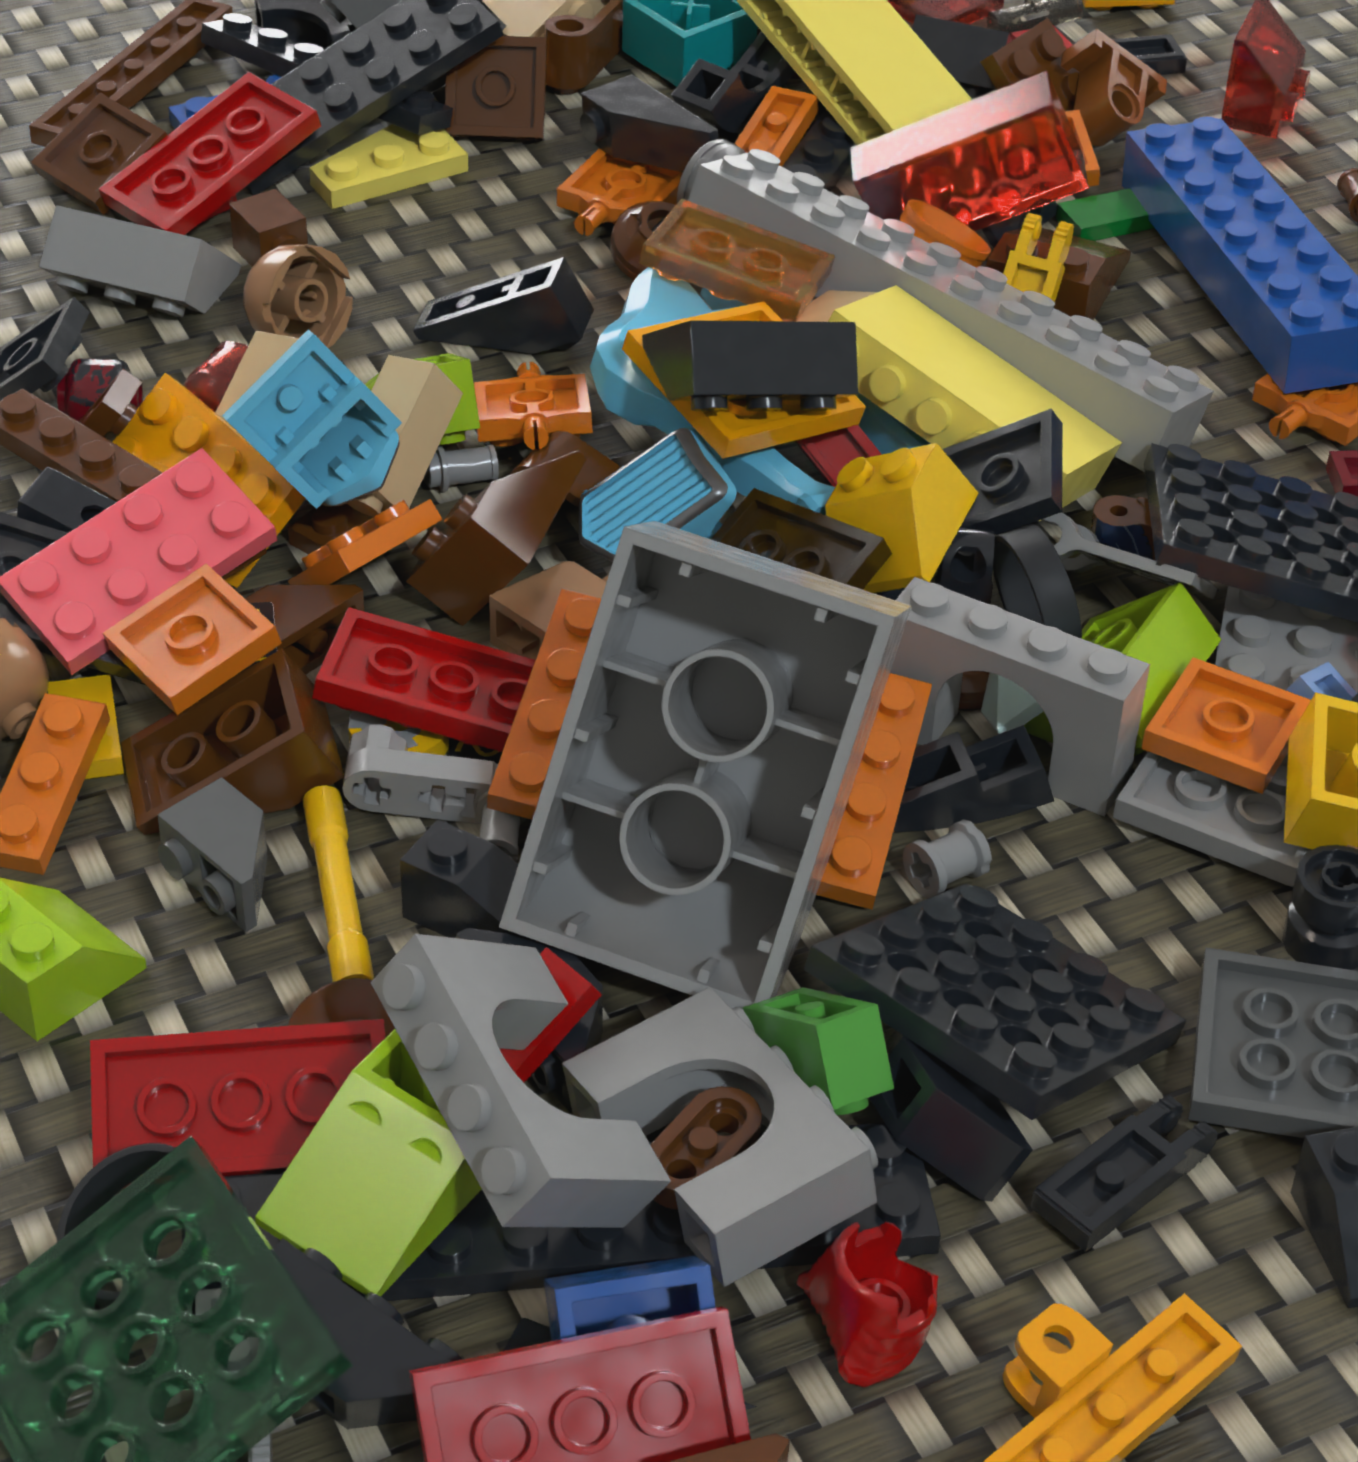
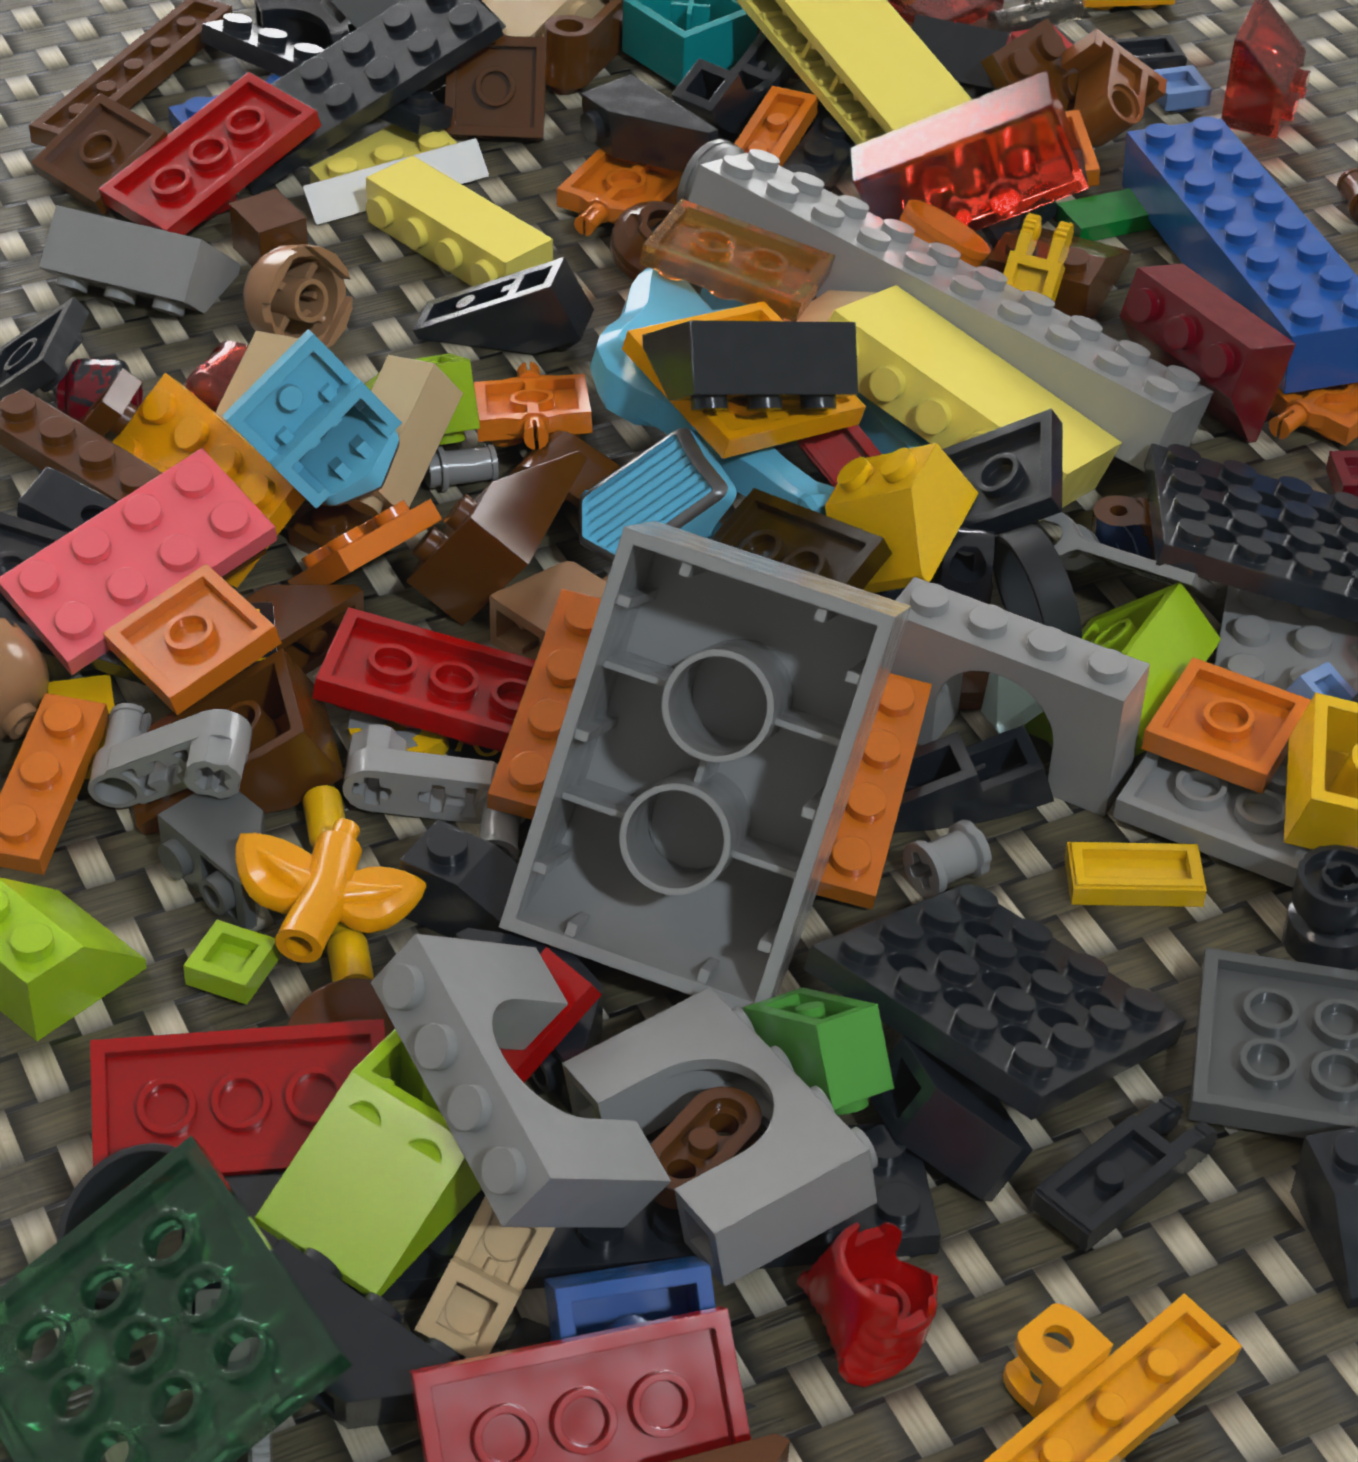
(192, 753): none -> light grey beam
(231, 962): none -> lime plate
(322, 888): none -> light orange plant
(347, 193): none -> white sticker
(452, 223): none -> light yellow brick
(482, 1283): none -> tan slope
(1135, 874): none -> yellow tile
(1184, 89): none -> medium blue plate
(1209, 333): none -> dark red slope

